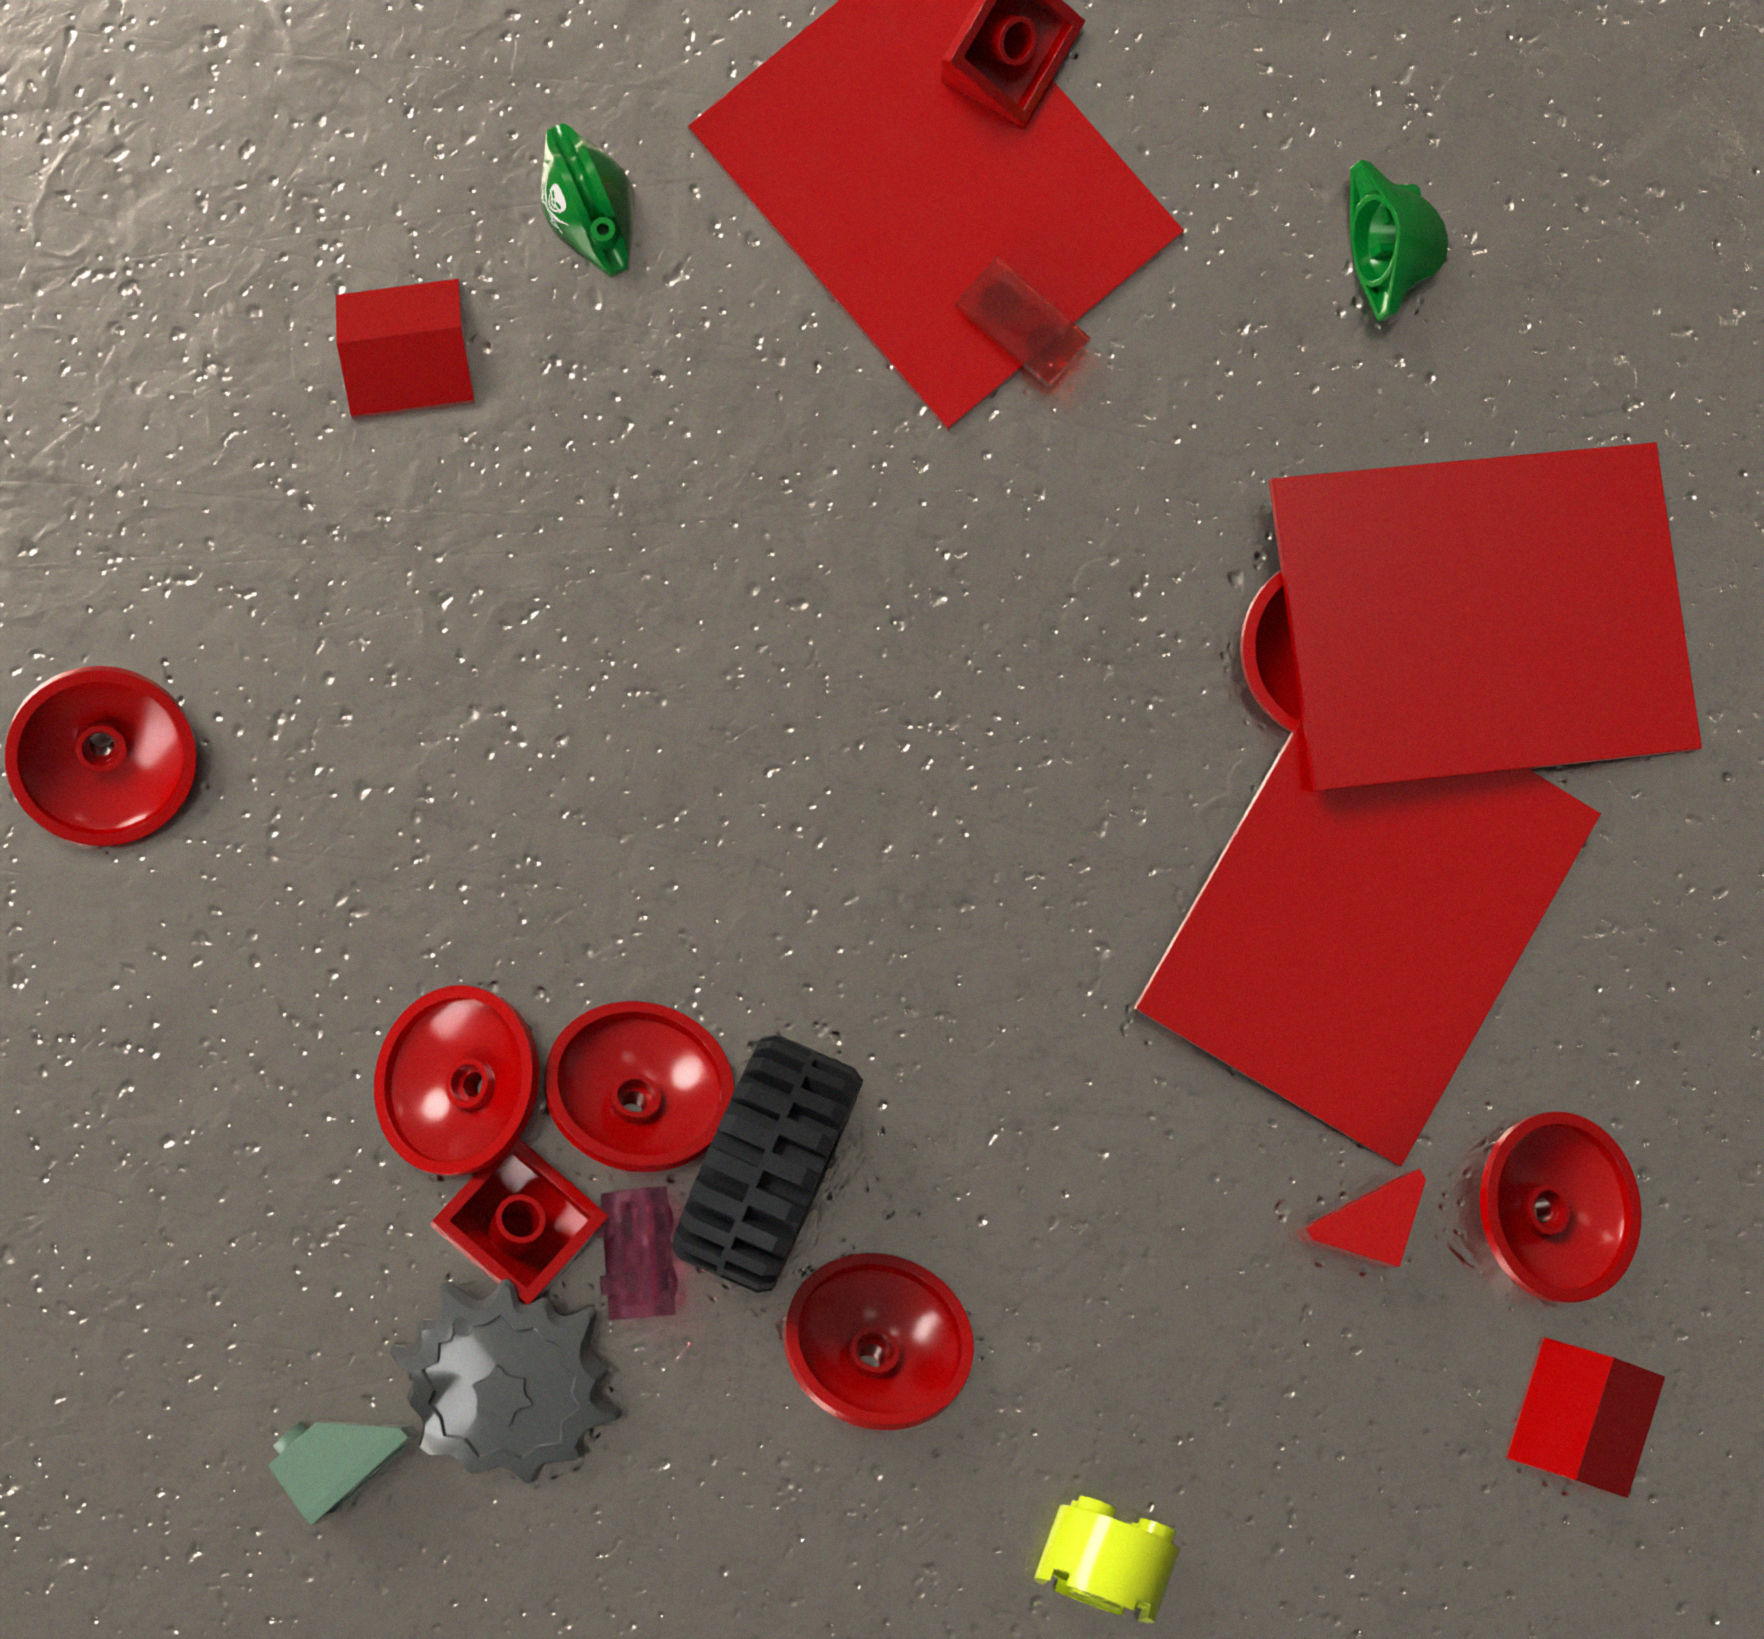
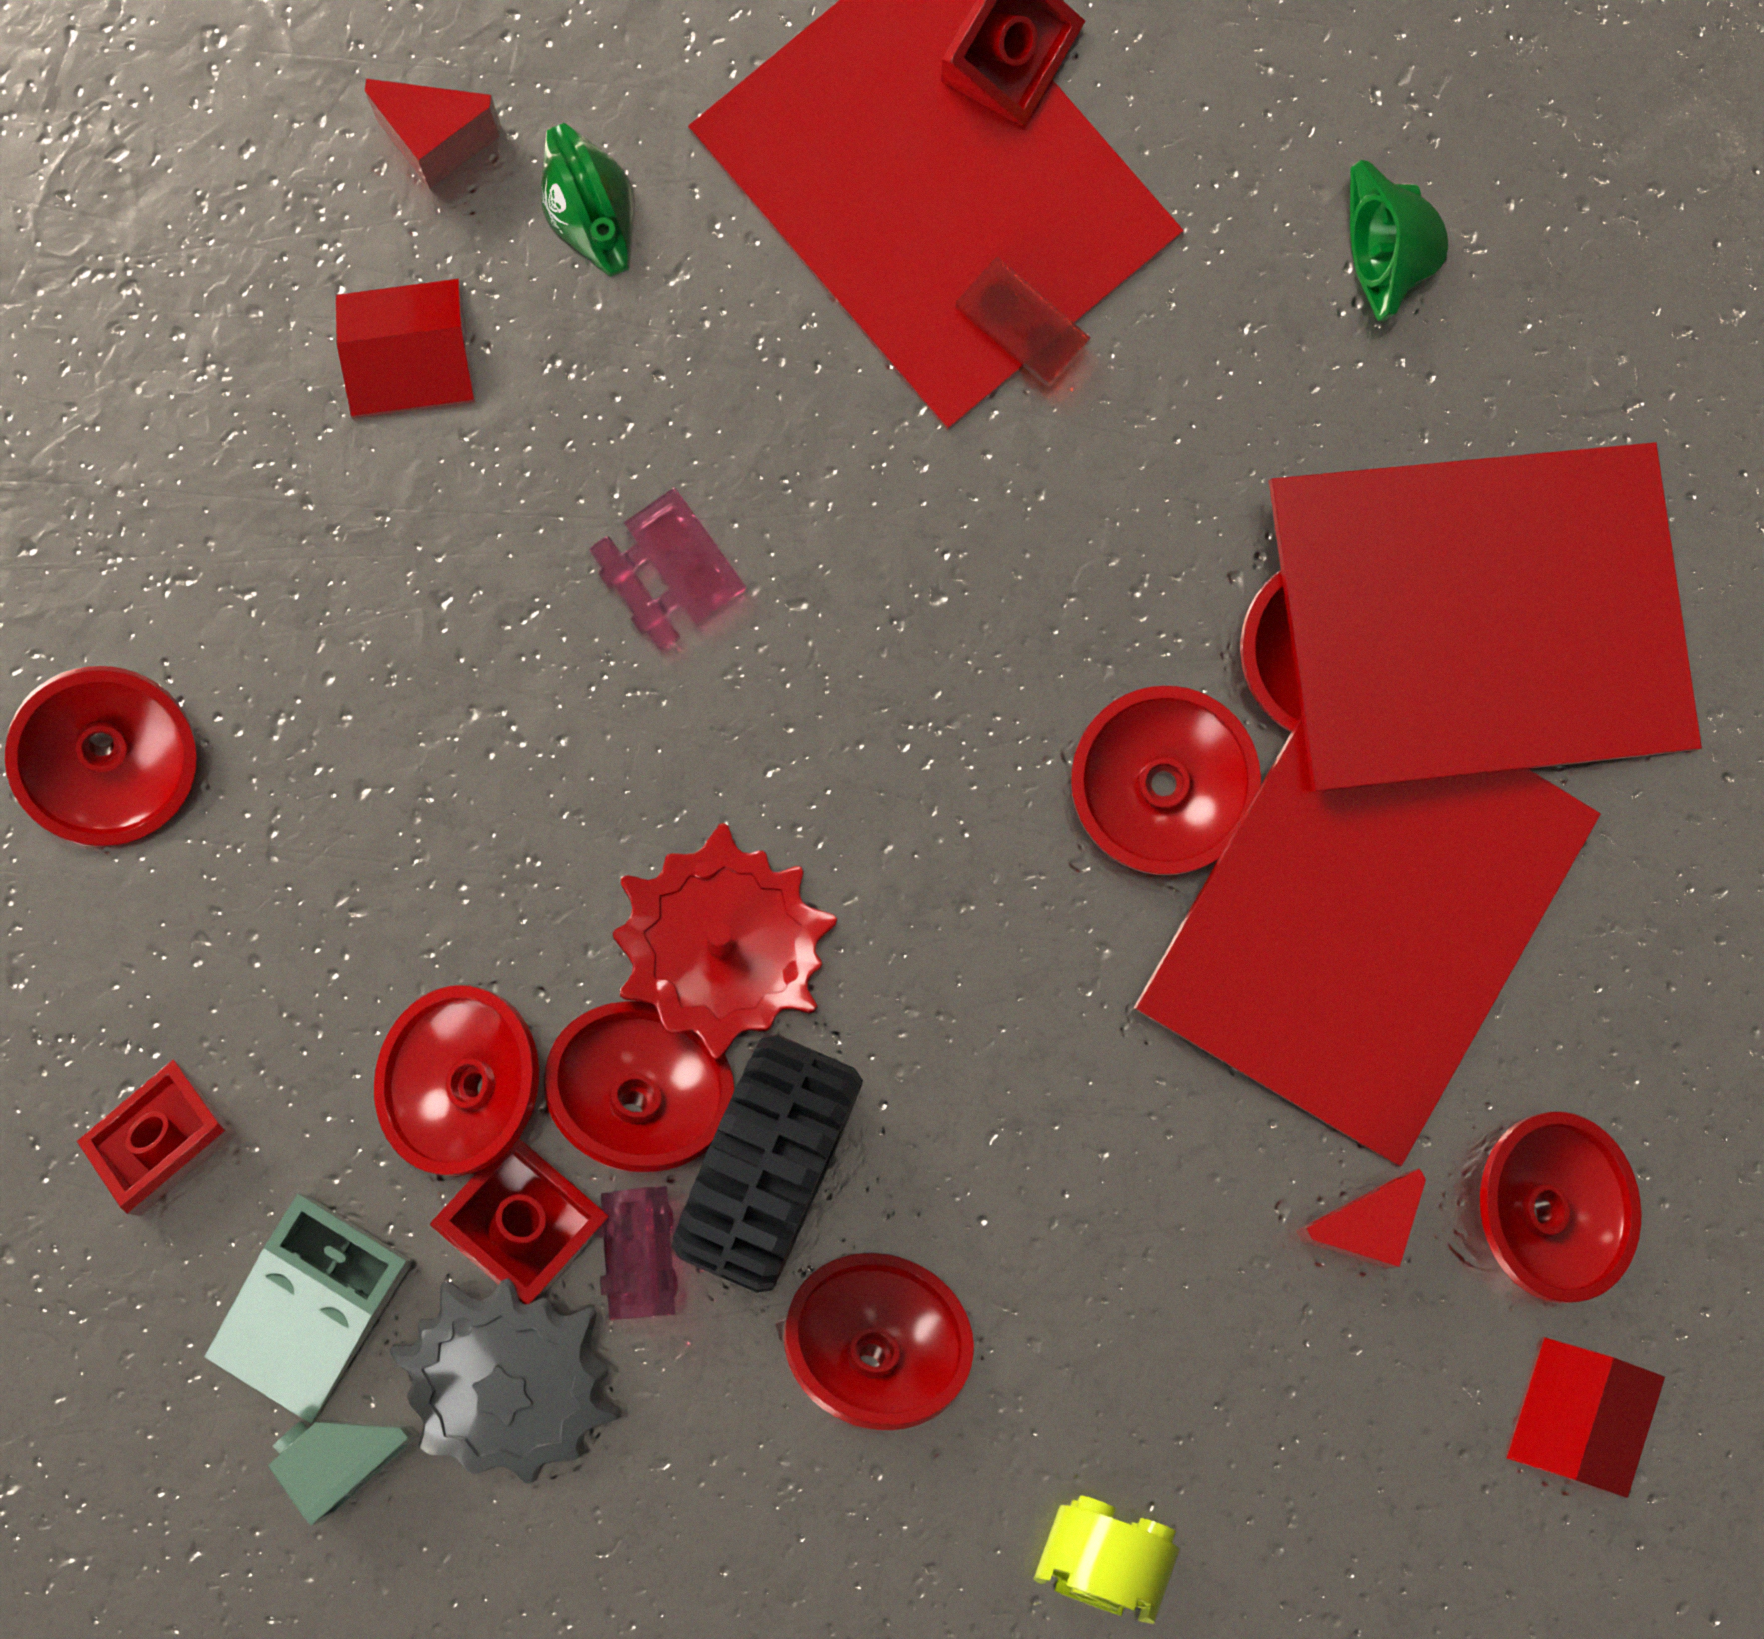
(155, 1139): none -> red slope
(307, 1307): none -> slope
(434, 125): none -> red slope
(683, 557): none -> clear pink plate
(721, 942): none -> red piece
(1173, 735): none -> red dish

